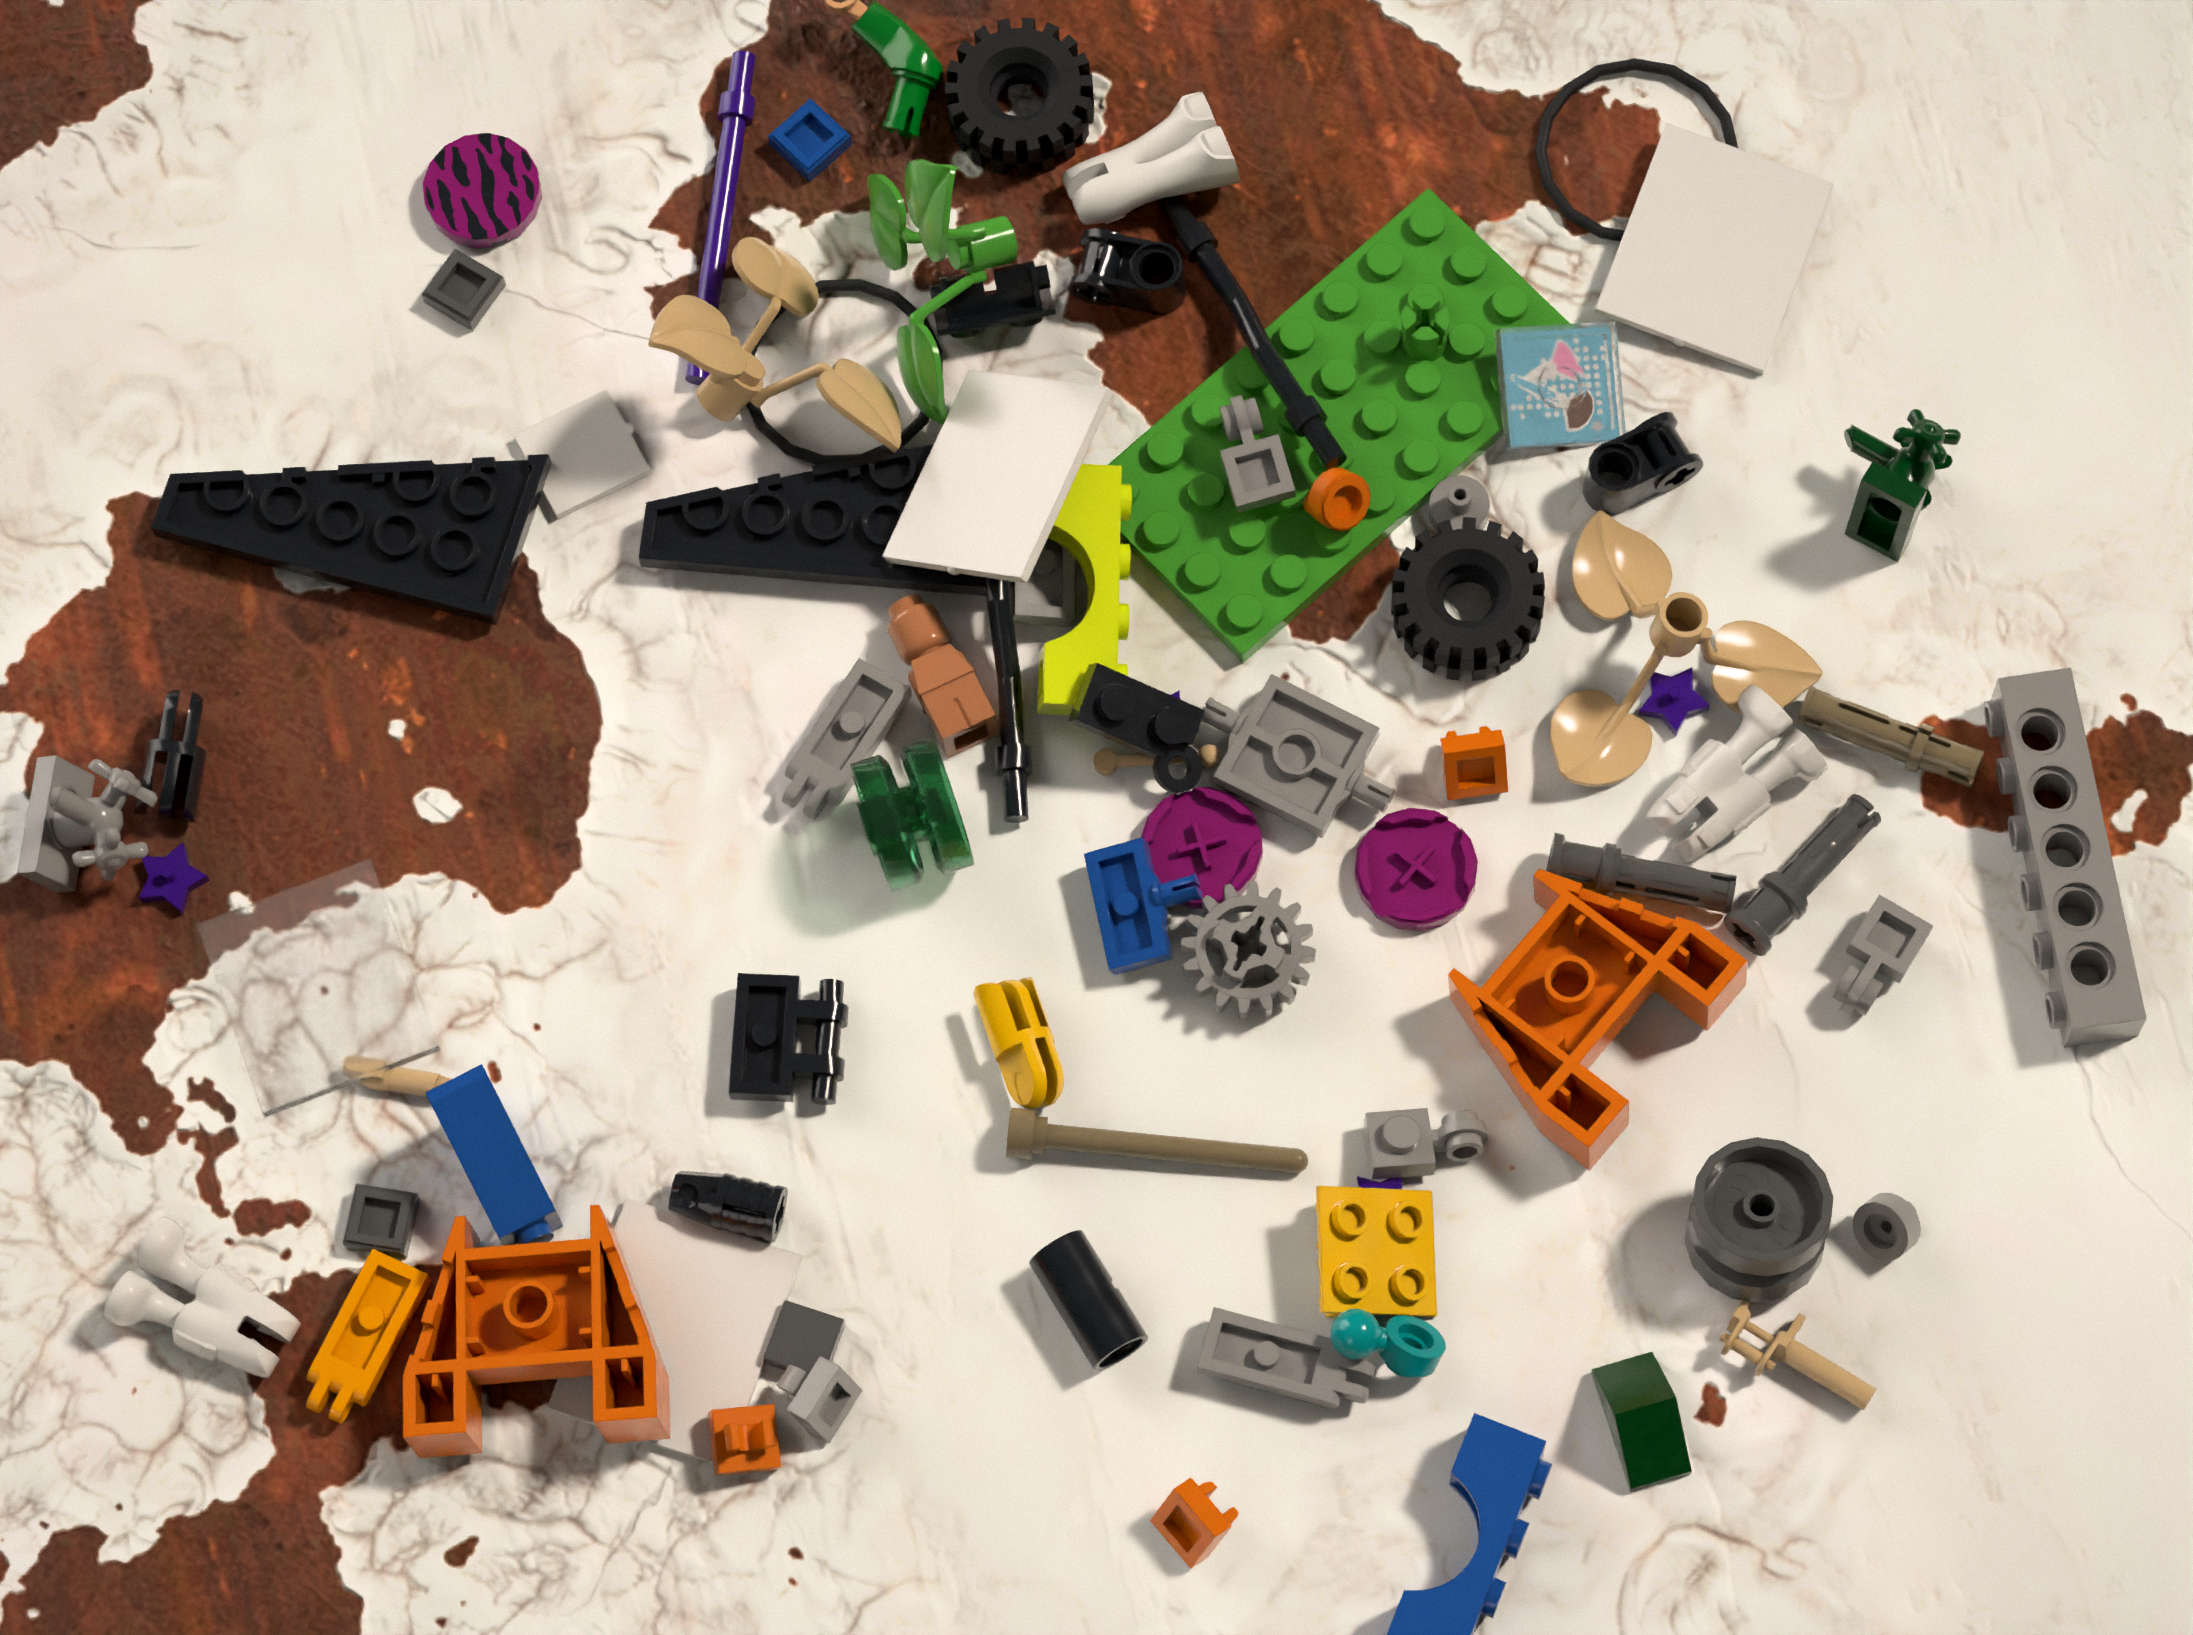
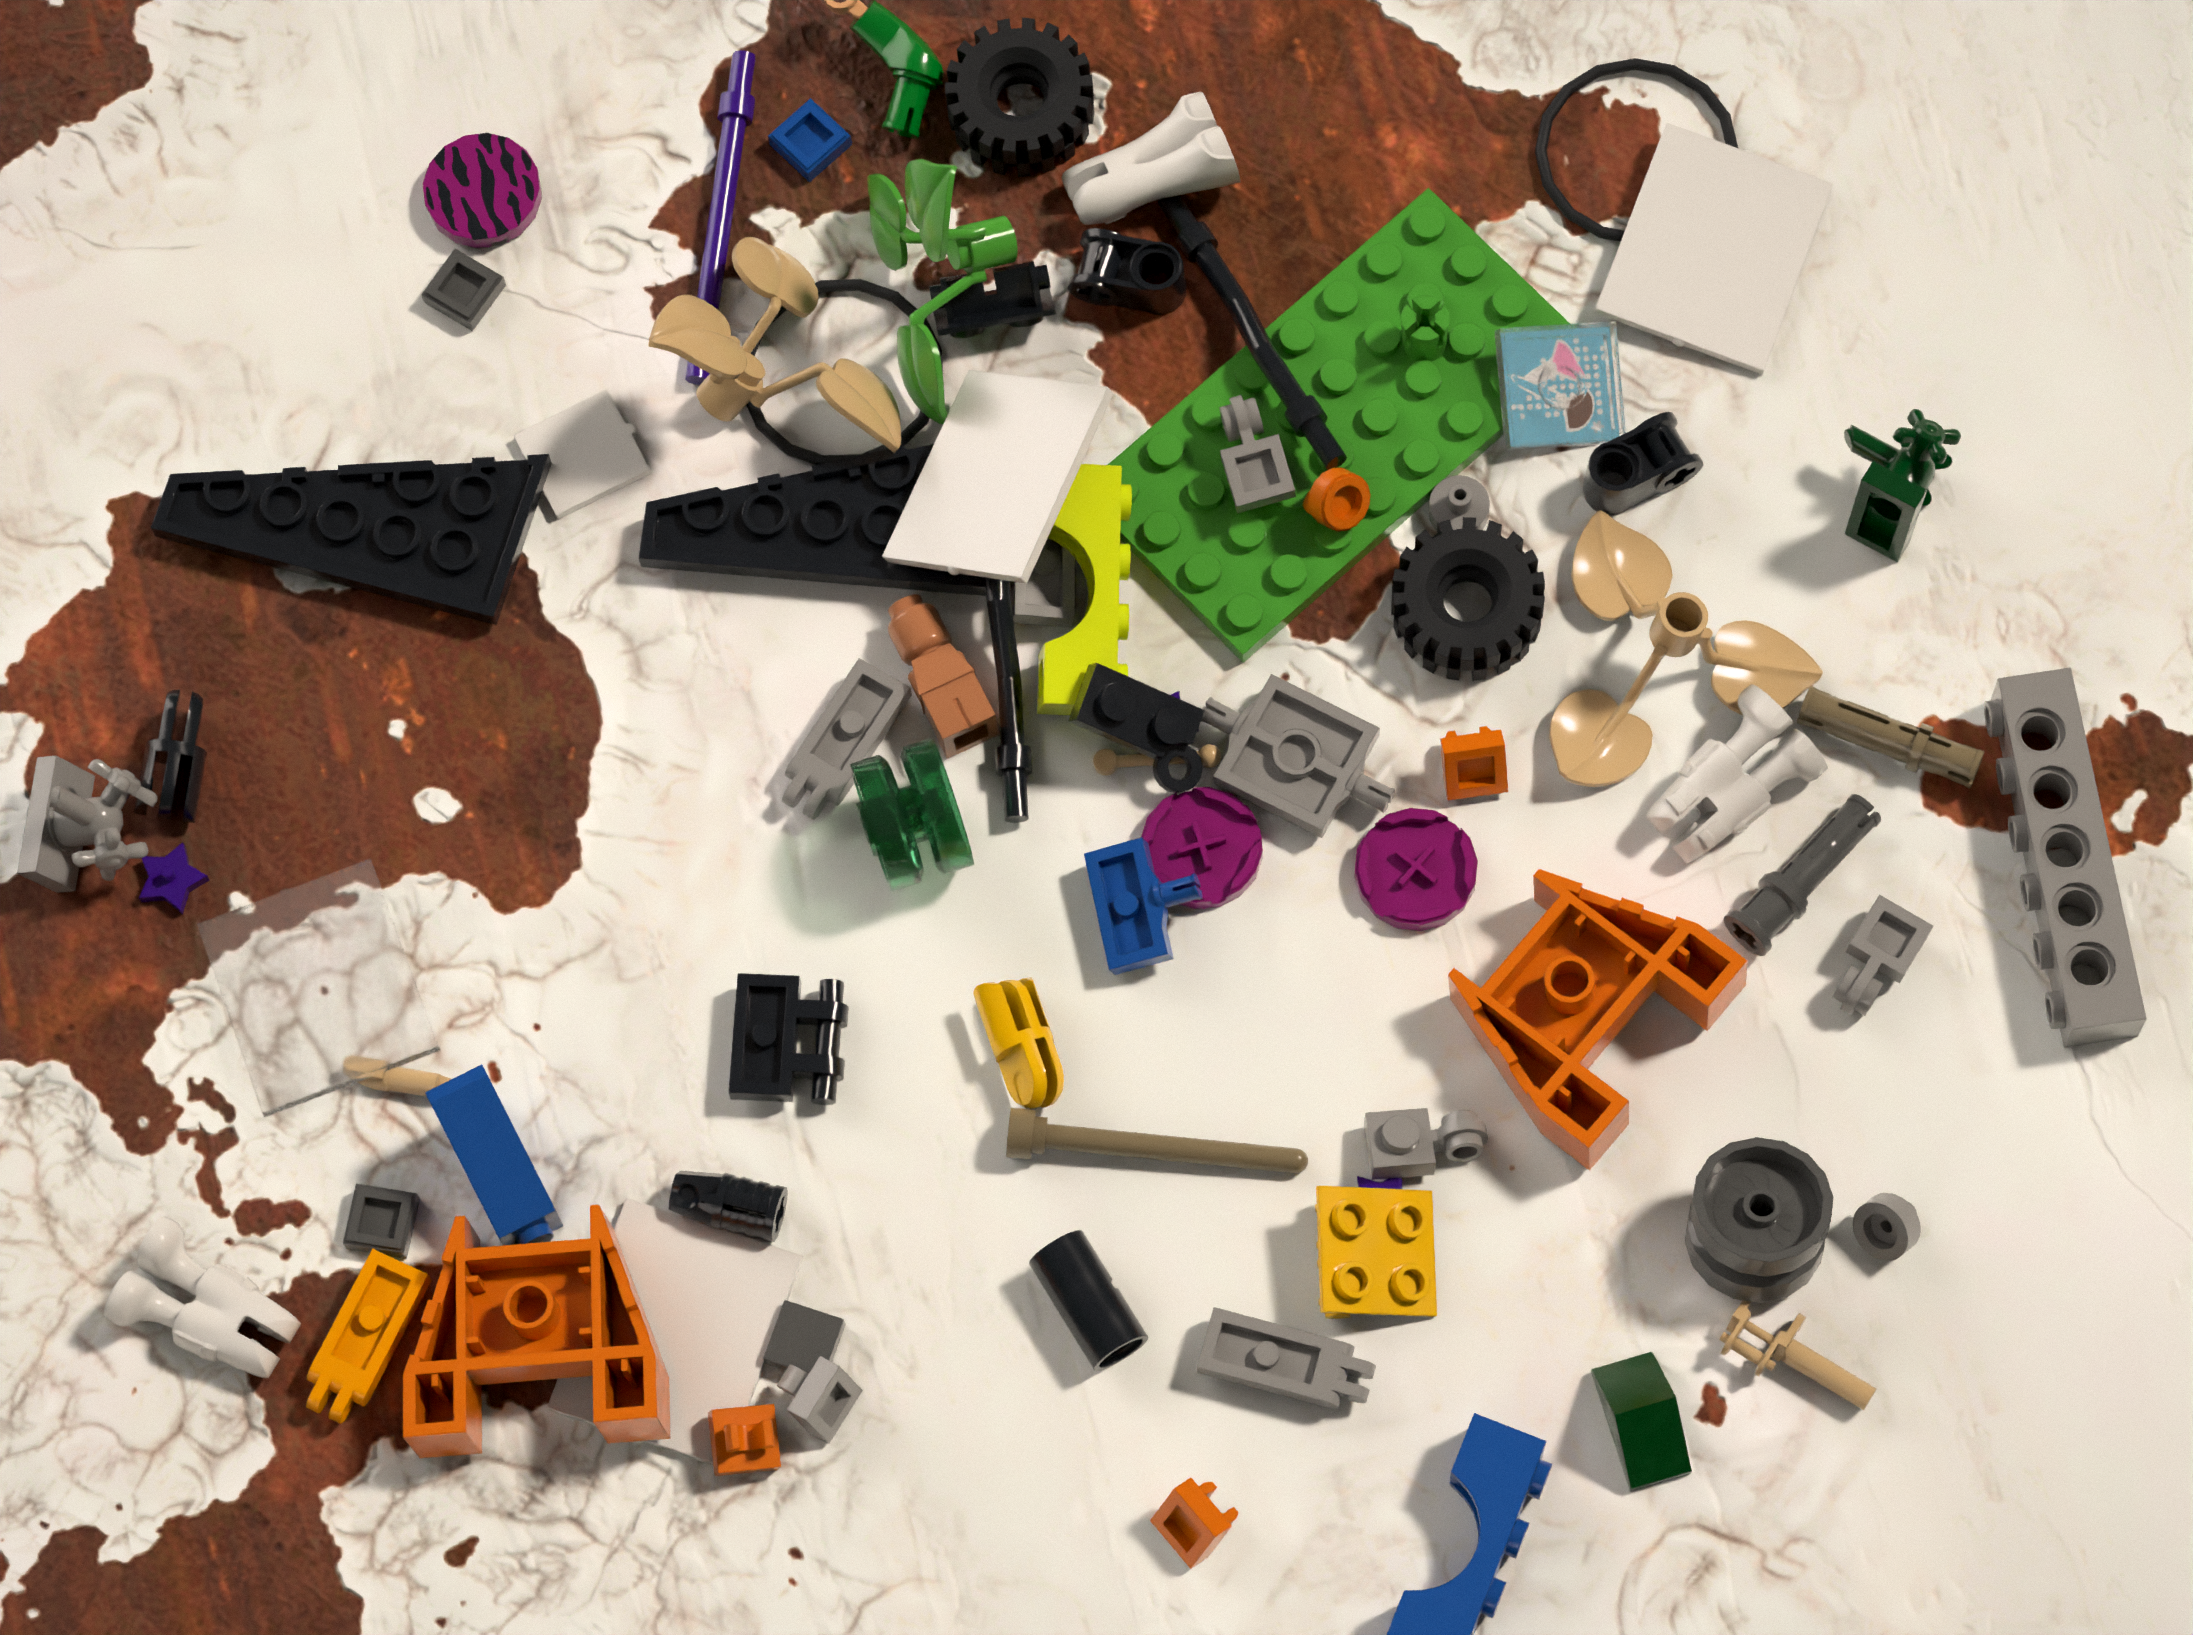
(1272, 962): light grey gear -> none
(1405, 1343): teal plate -> none
(1610, 871): dark grey pin -> none
(1673, 699): dark purple piece -> none

